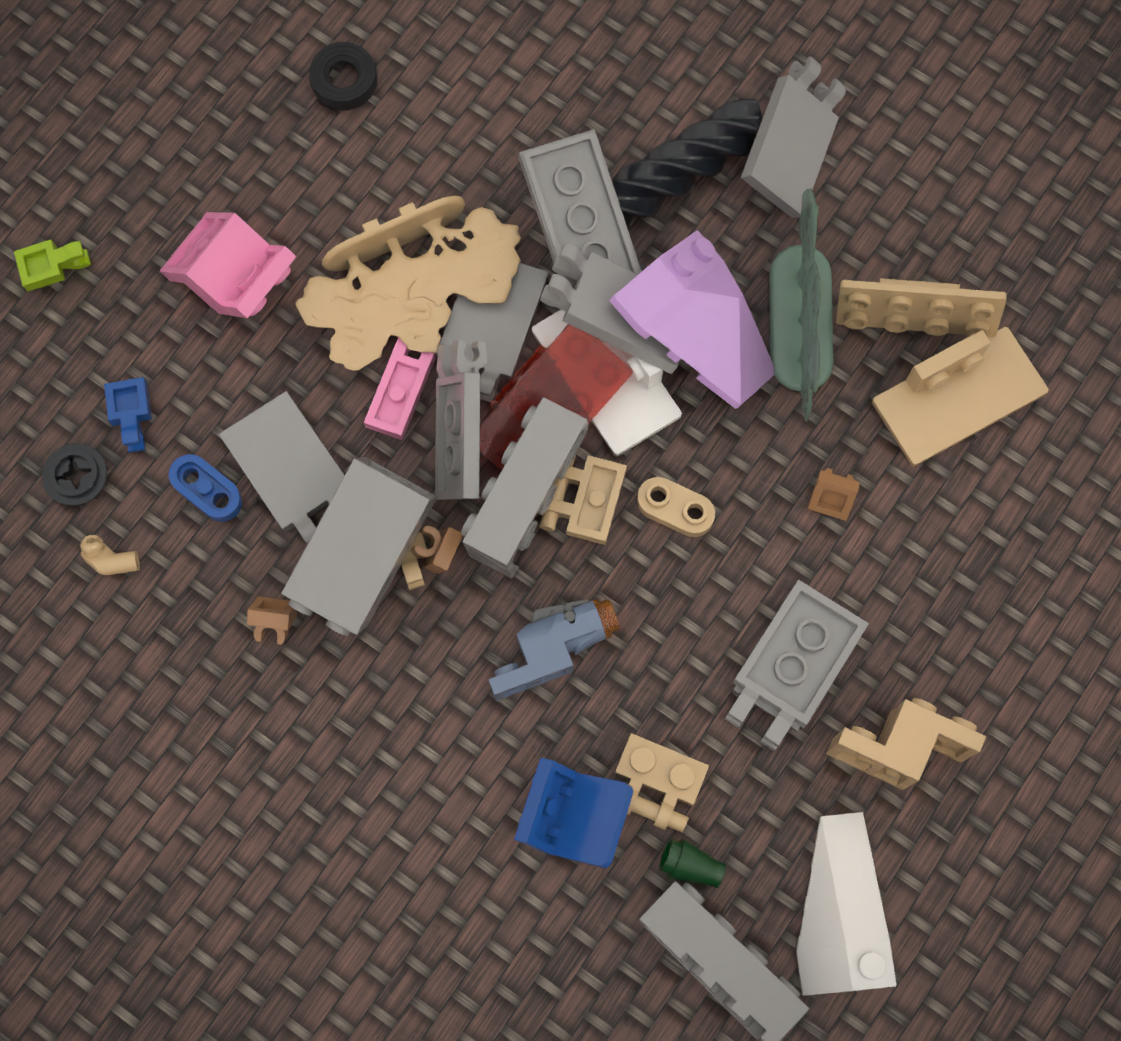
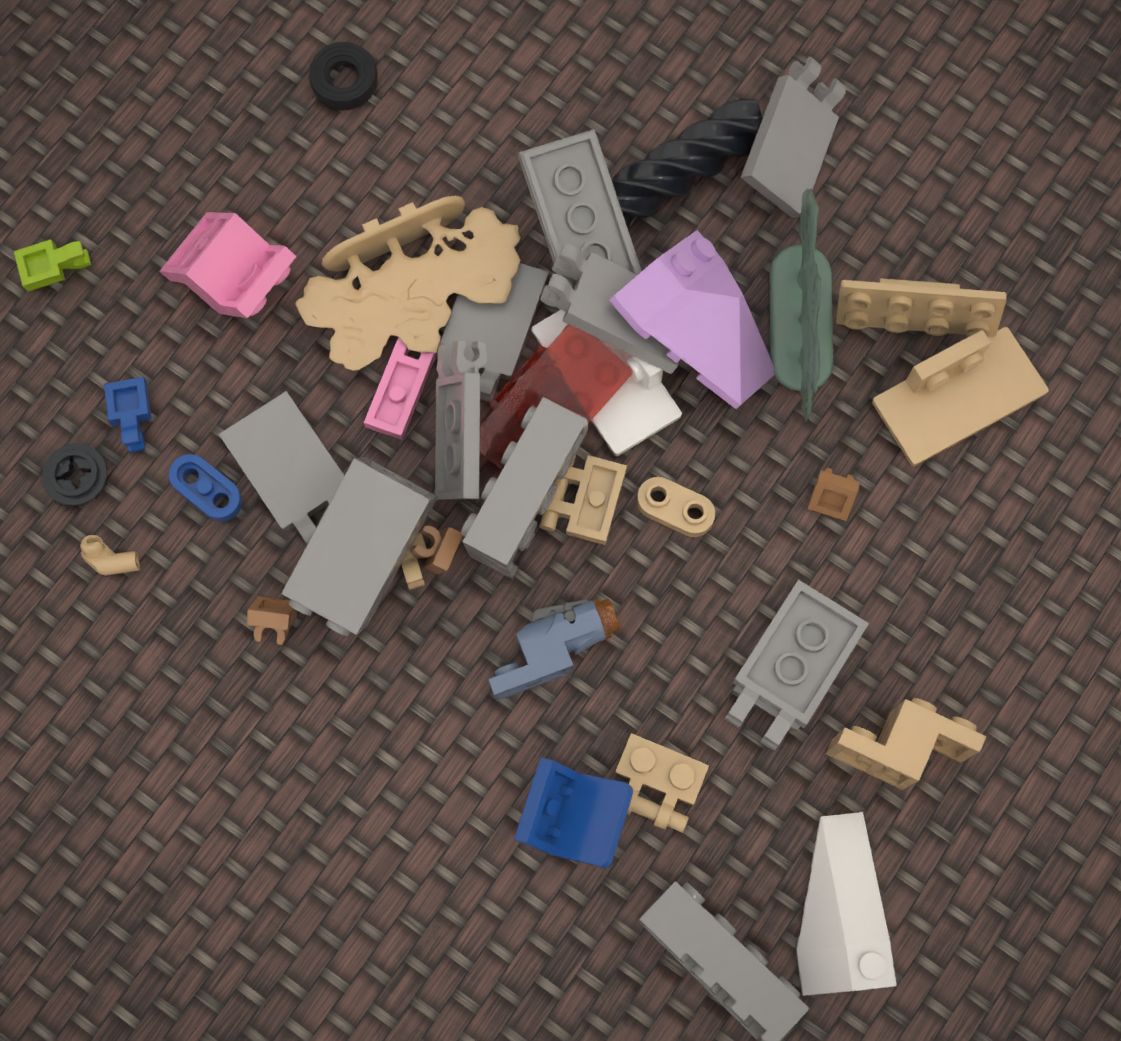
(690, 864): dark green cone -> none

